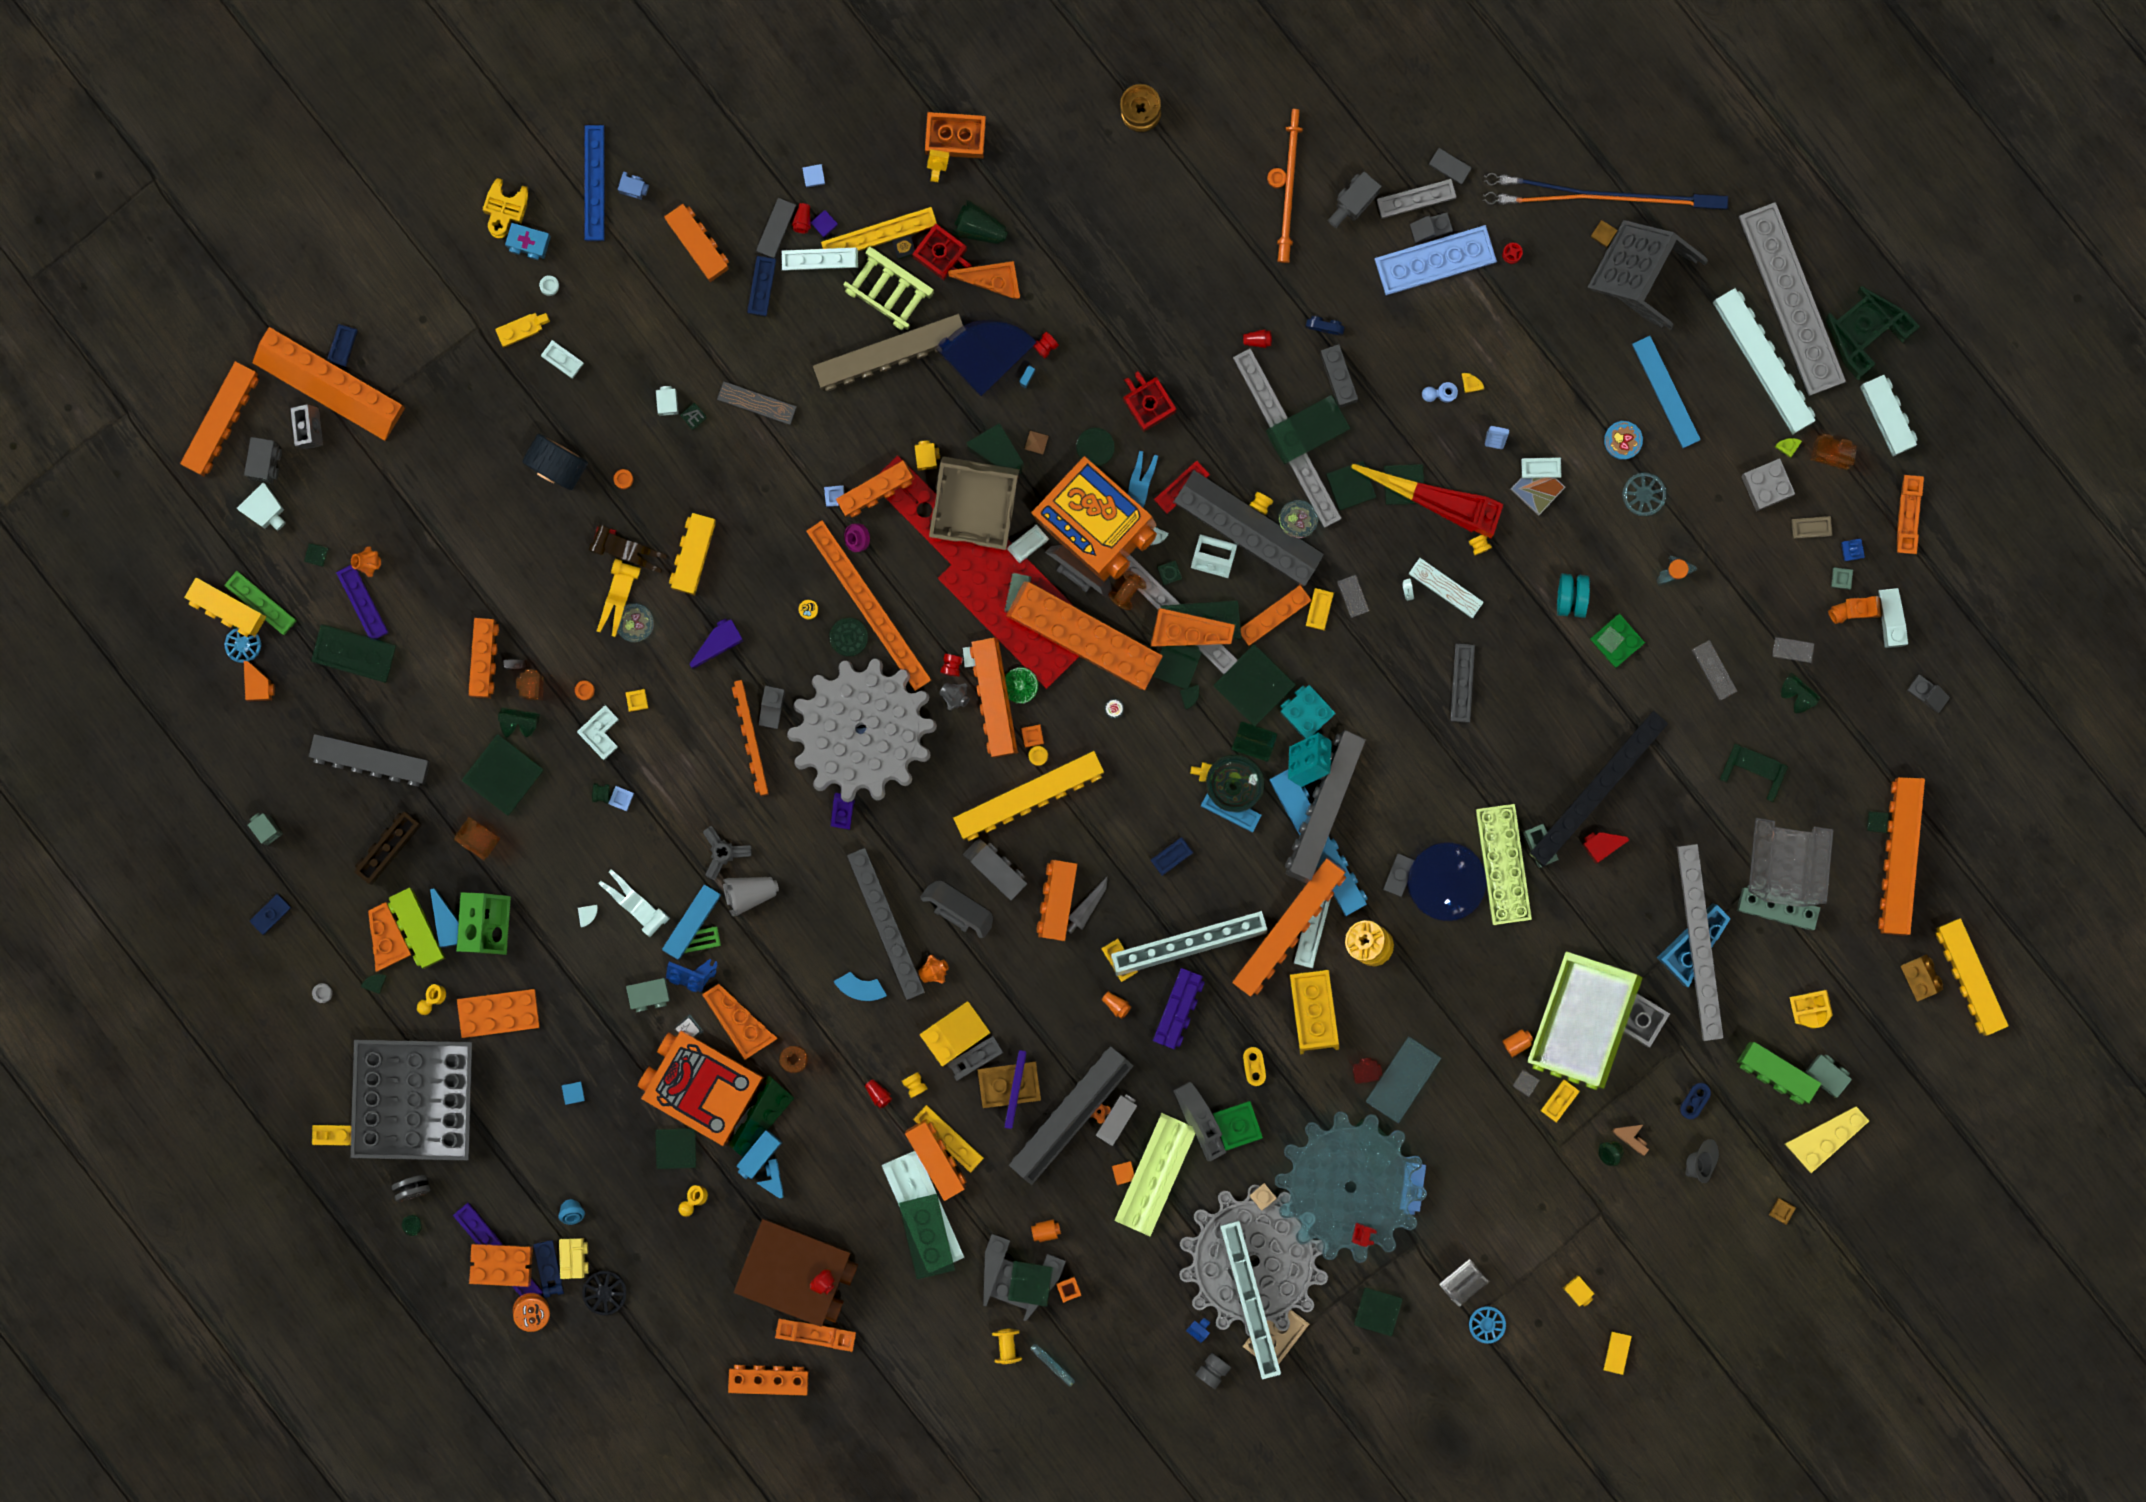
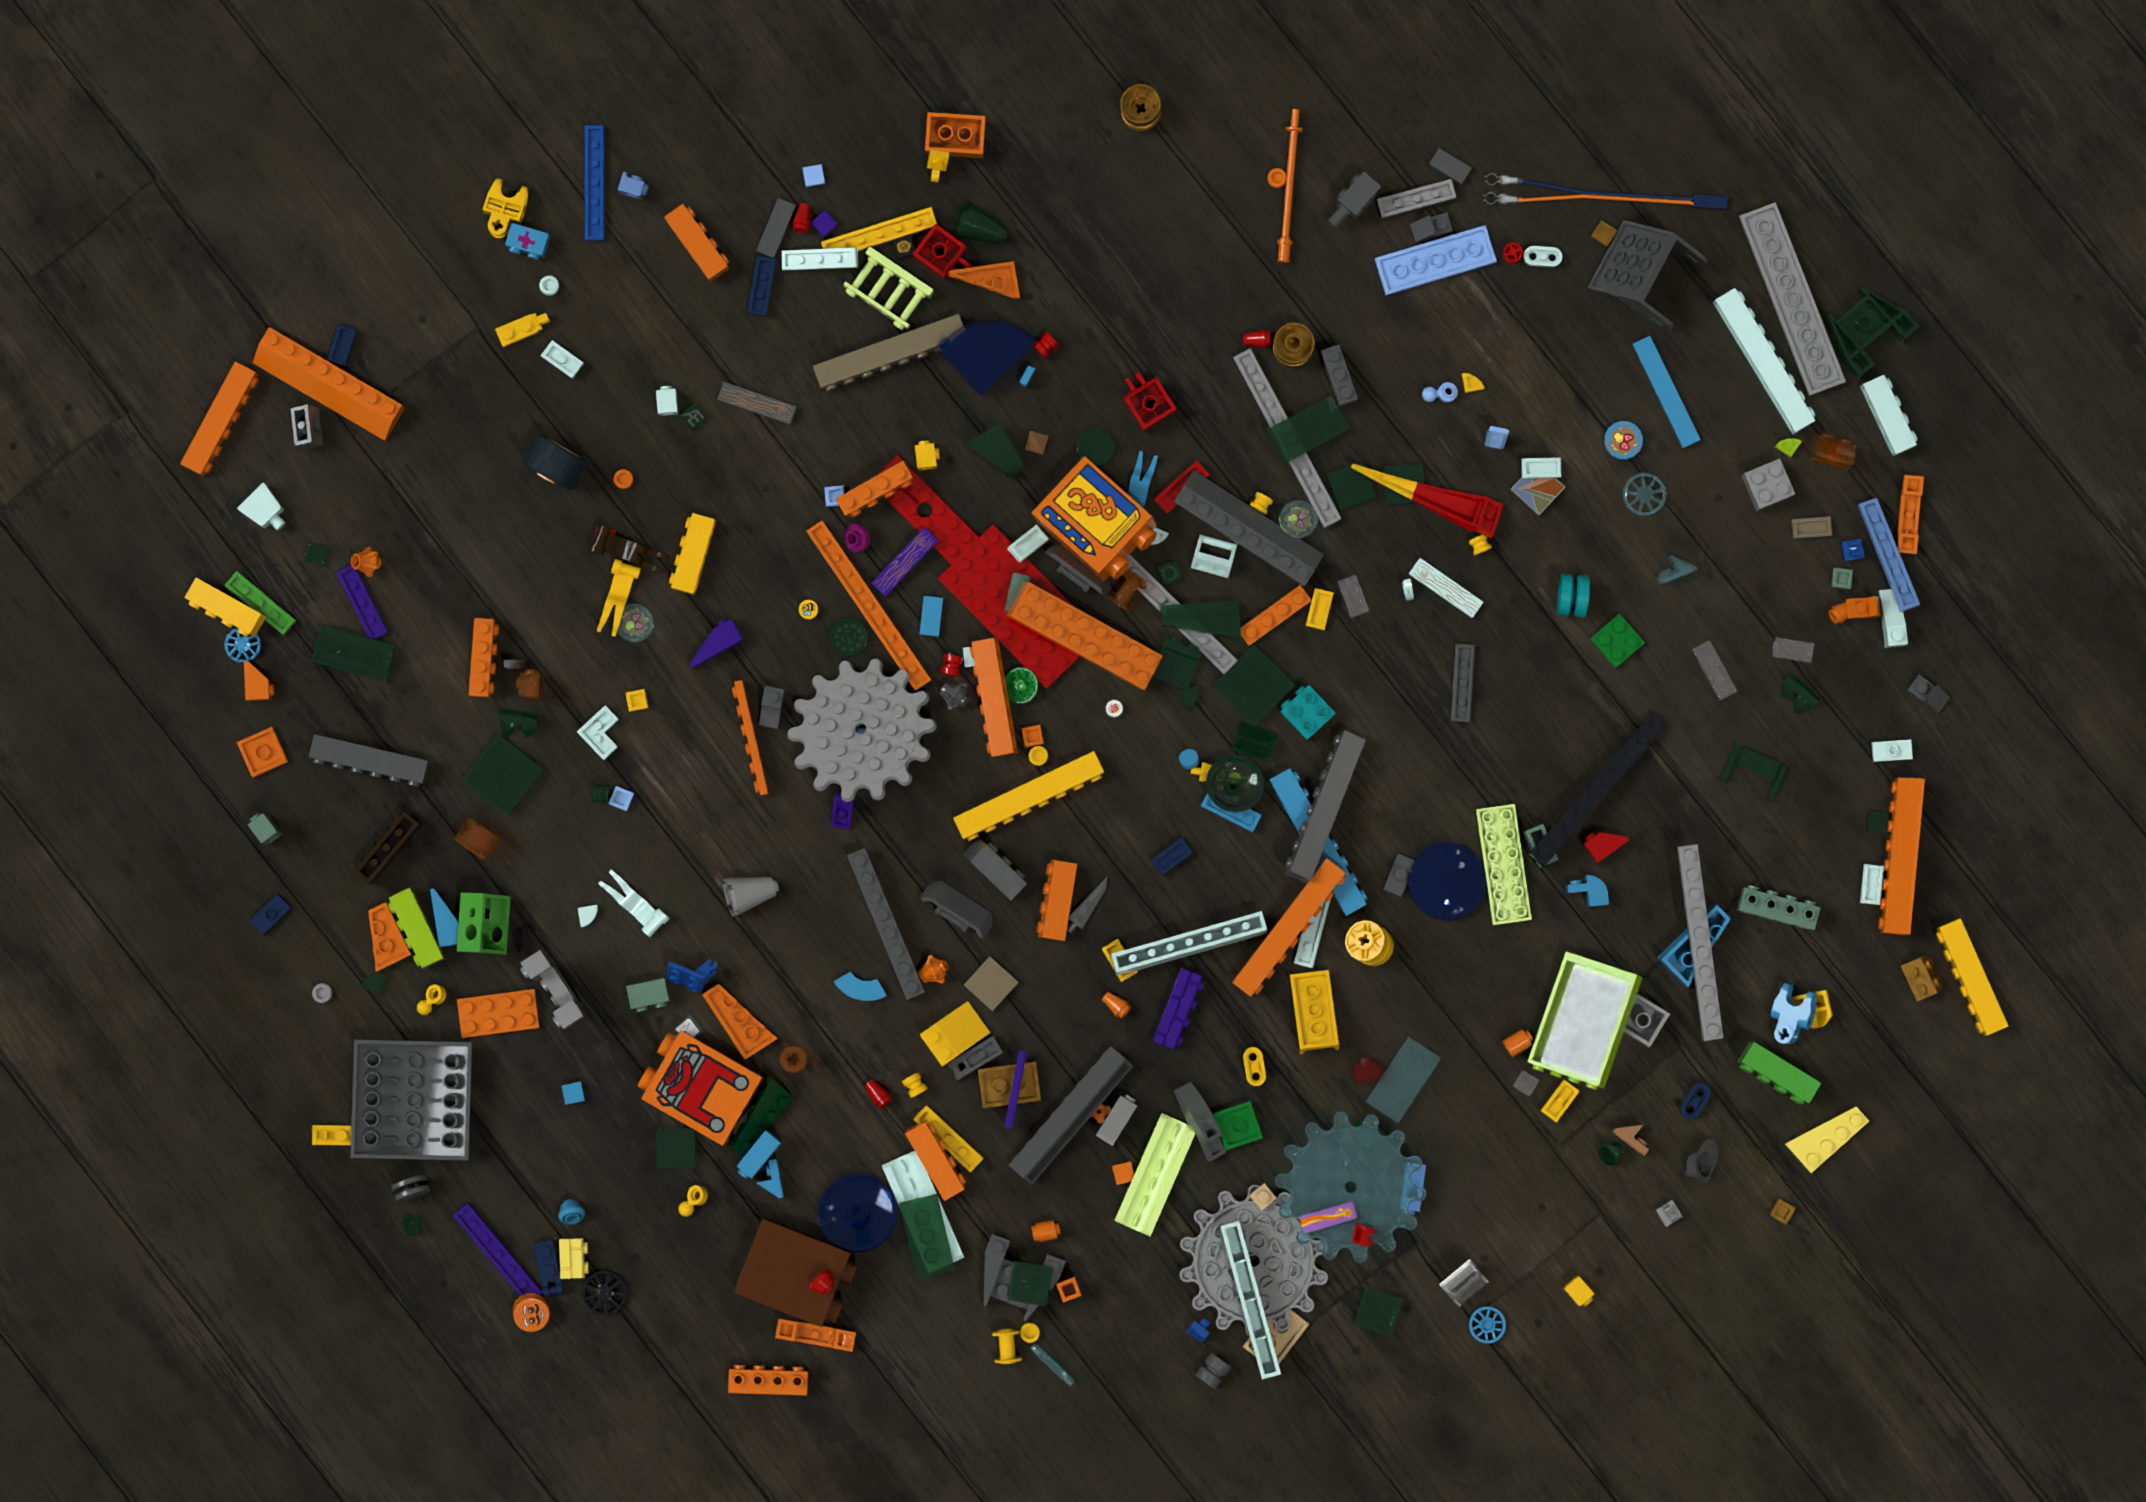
(262, 460): dark grey brick -> none
(262, 752): none -> orange tile
(501, 1265): orange piece -> none
(540, 967): none -> light grey wedge
(584, 690): orange tile -> none
(691, 922): dark azure tile -> none
(715, 936): bright green tile -> none
(733, 852): dark grey bush -> none
(857, 1213): none -> clear blue dish
(905, 561): none -> dark purple tile
(931, 616): none -> dark azure tile
(974, 502): dark tan tile -> none
(991, 983): none -> dark tan tile
(1029, 1332): none -> yellow tile
(1184, 629): orange wing -> none
(1189, 759): none -> dark azure tile
(1293, 345): none -> pearl gold wheel
(1309, 759): teal brick -> none
(1318, 324): dark blue plate -> none
(1328, 1217): none -> medium lavender sticker
(1542, 254): none -> light aqua plate
(1595, 890): none -> dark azure brick
(1610, 639): clear tile -> none
(1617, 1353): yellow tile -> none
(1668, 1213): none -> light grey tile
(1678, 569): orange tile -> none
(1790, 864): clear slope -> none
(1790, 1016): none -> piece
(1831, 1078): sand green brick -> none
(1871, 884): none -> light aqua plate
(1888, 555): none -> medium blue plate
(1892, 750): none -> light aqua plate

